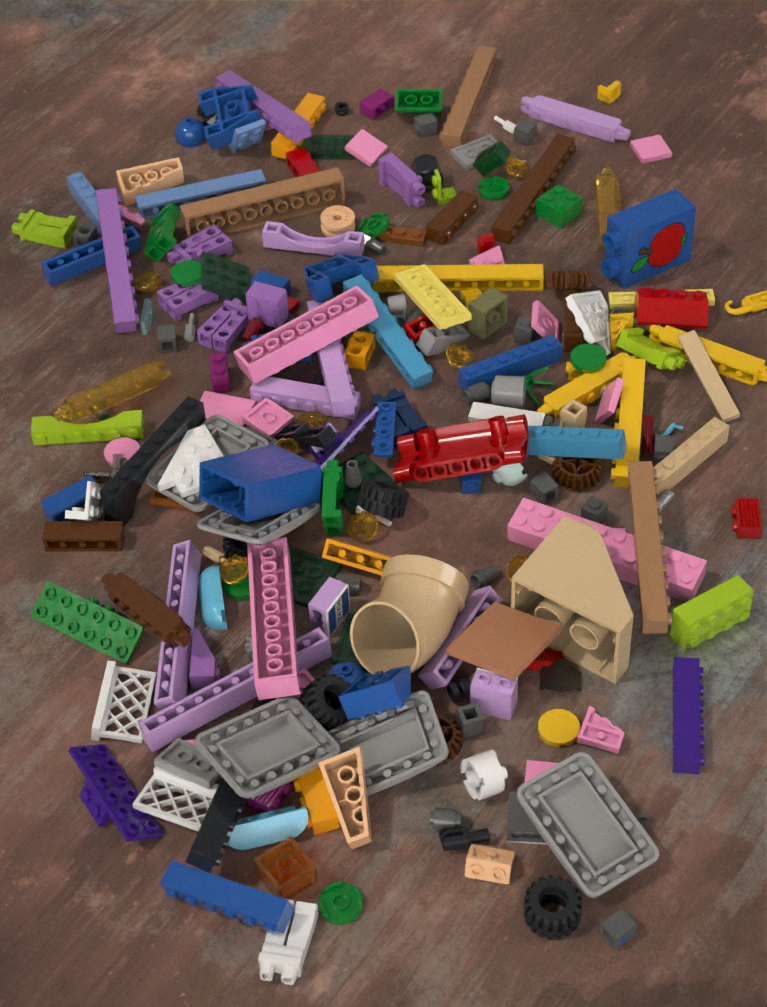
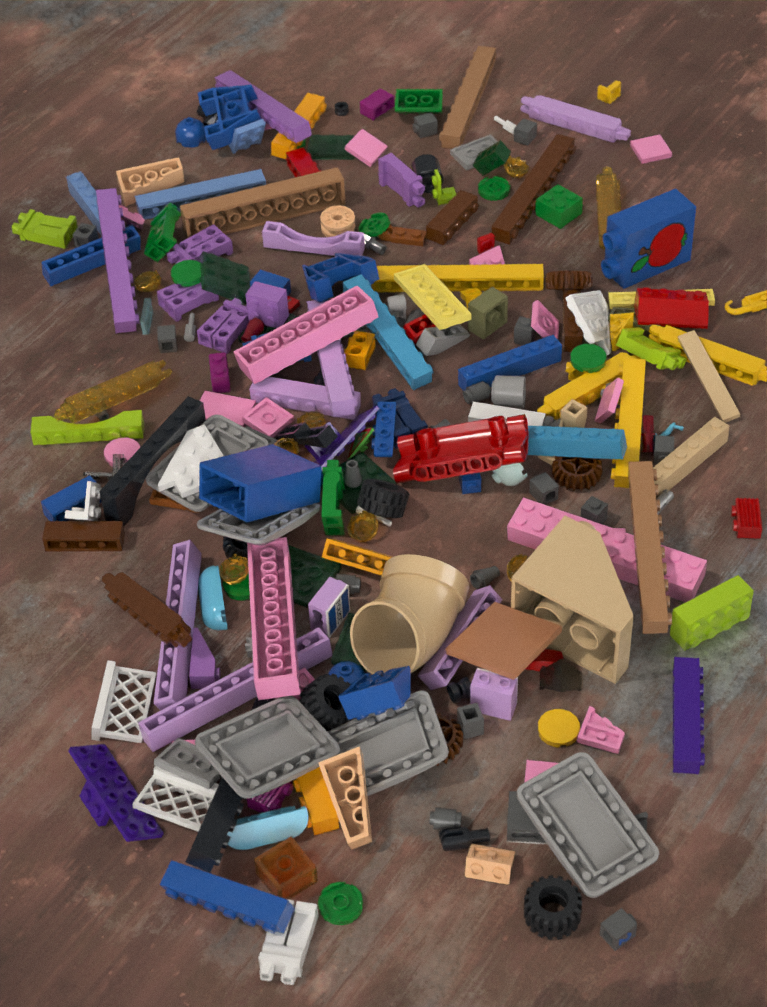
(87, 622): green bracket -> none
(213, 554): tan axle -> none
(360, 442): none -> bright green piece
(459, 355): clear yellow hair -> none
(483, 775): white brick -> none
(529, 383): green plant -> none

